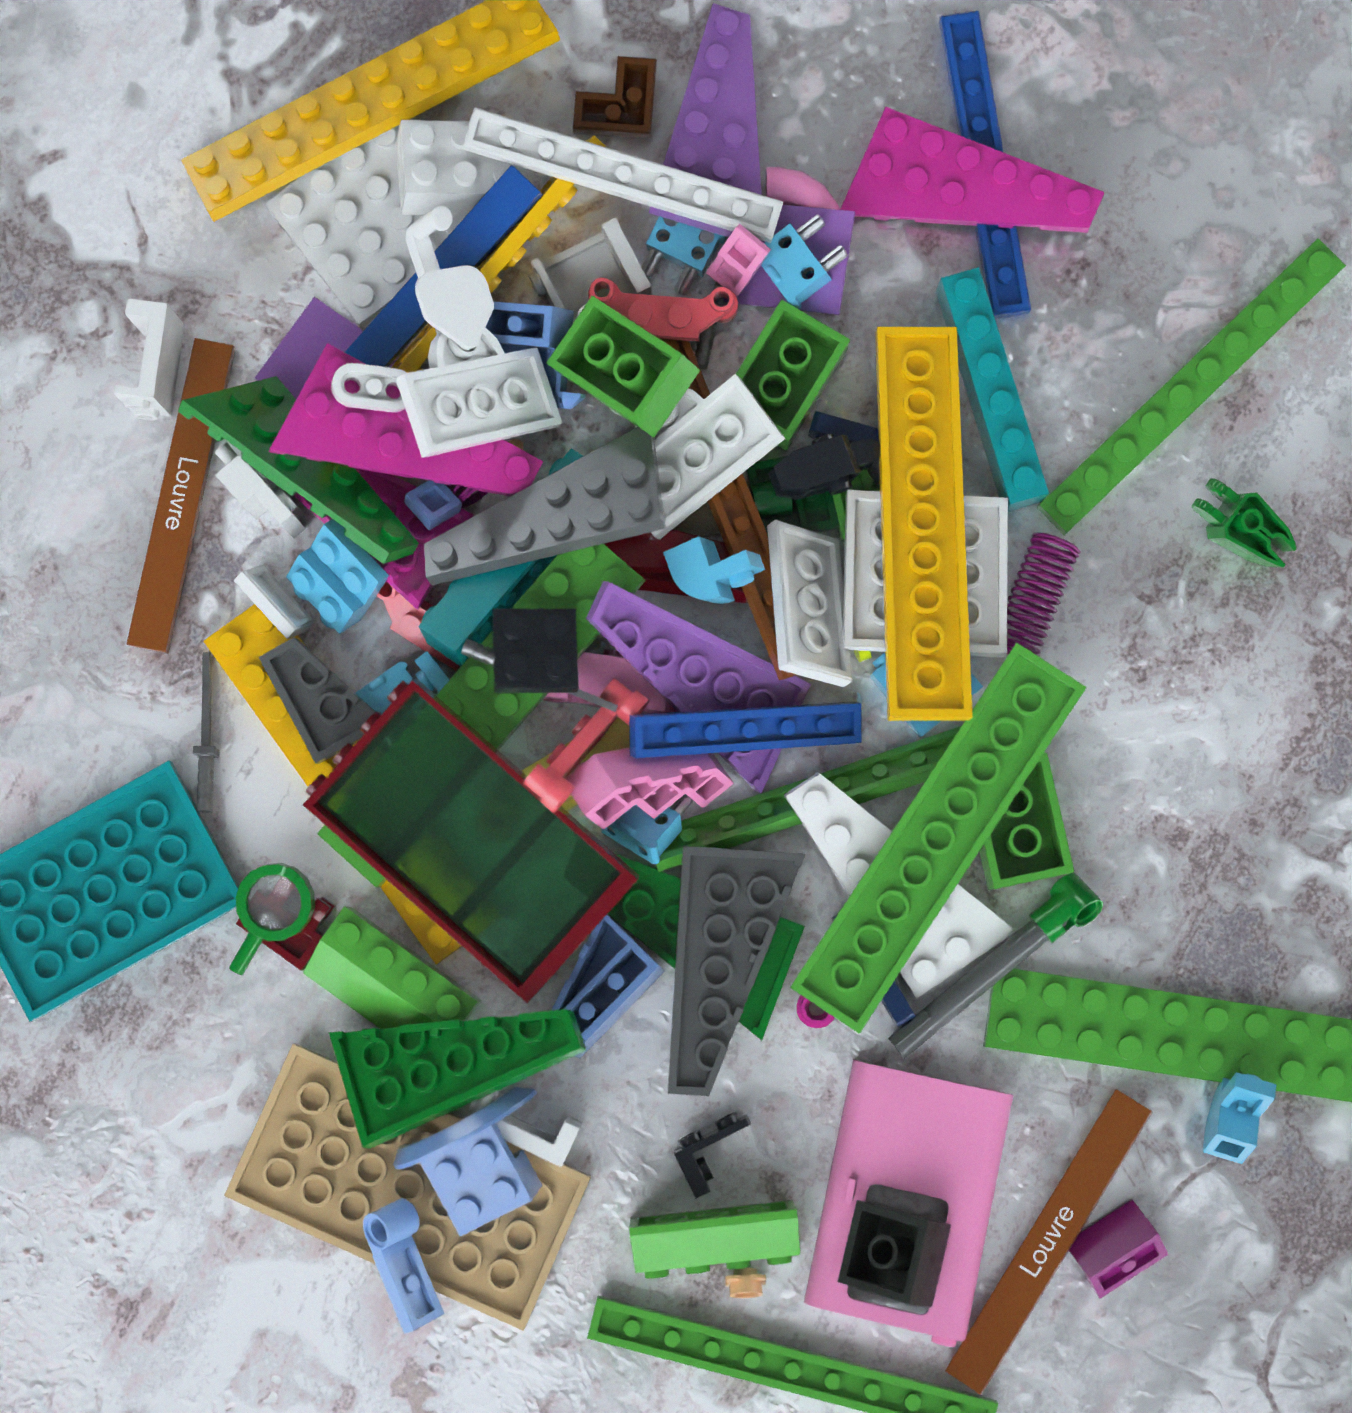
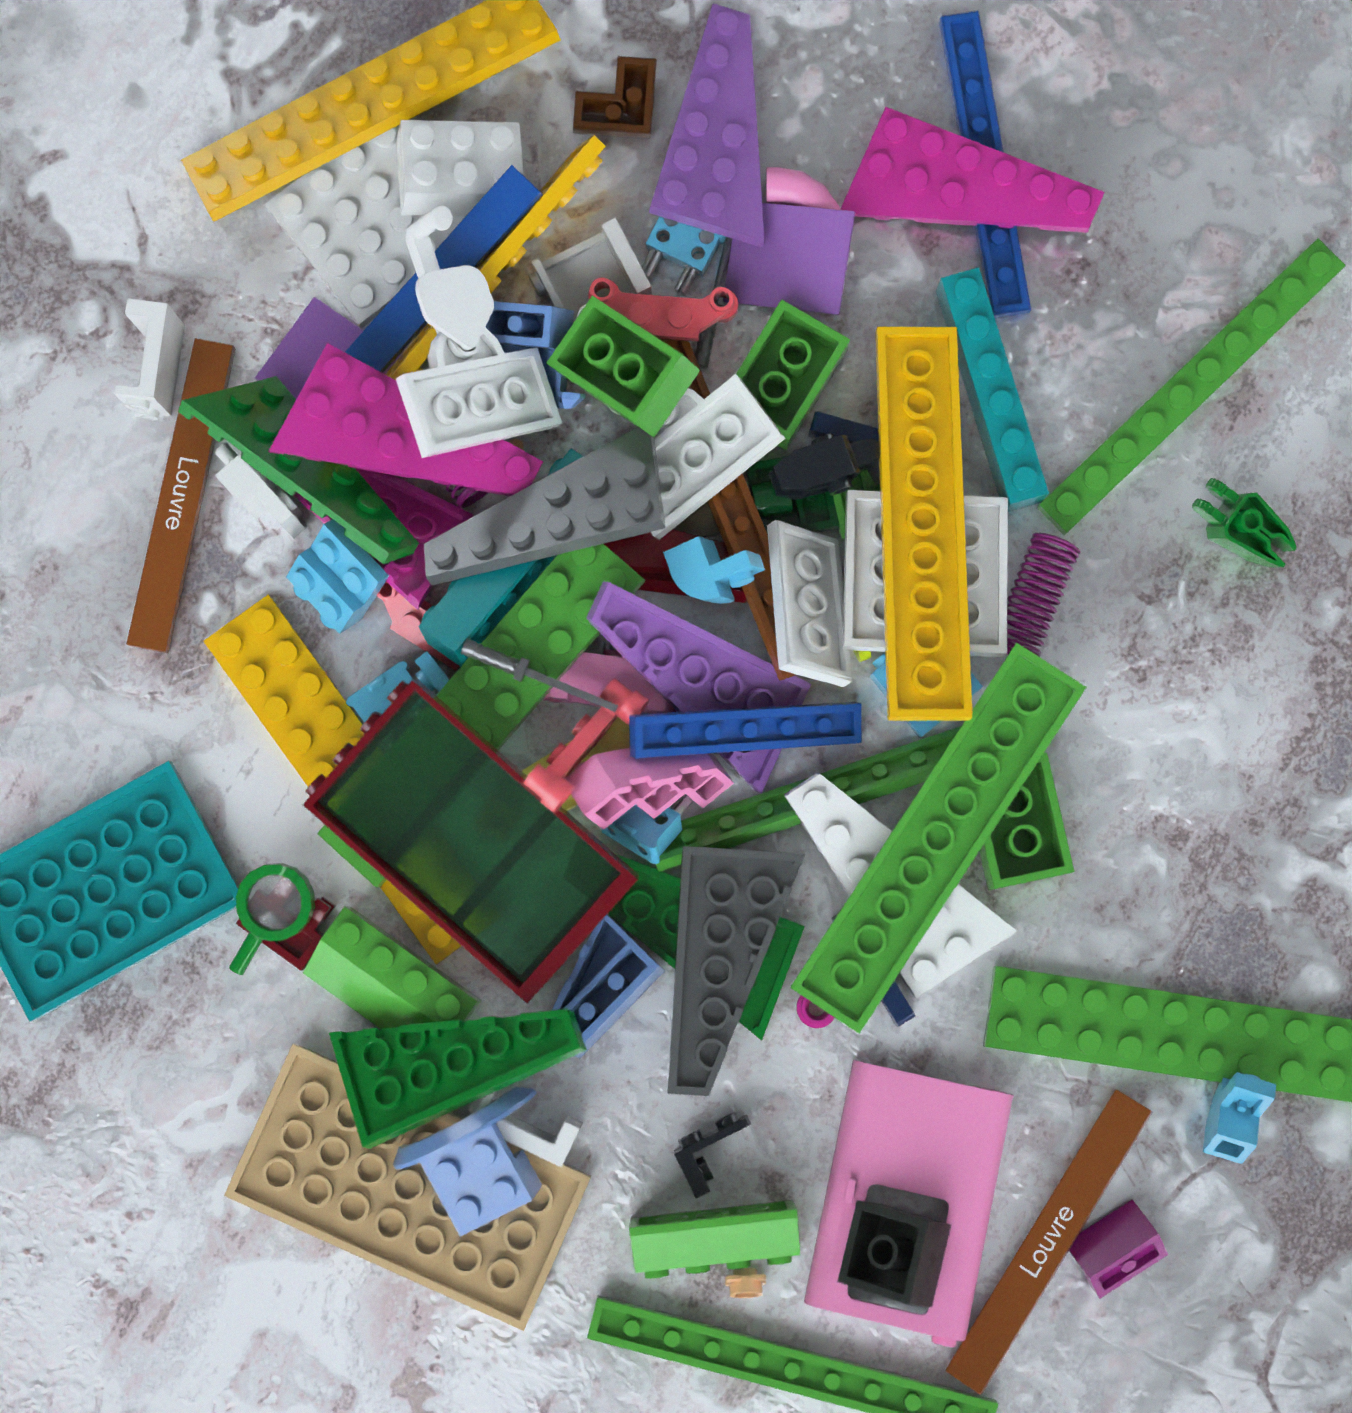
(205, 751): flat silver sword -> none
(274, 601): white tile -> none
(317, 700): dark grey wing -> none
(372, 387): white plate -> none
(400, 1264): light blue plate -> none
(432, 503): medium blue plate -> none
(534, 651): black plate -> none
(621, 174): white tile -> none
(738, 260): bright pink slope -> none
(792, 265): medium azure piece -> none
(1069, 905): dark grey piece -> none

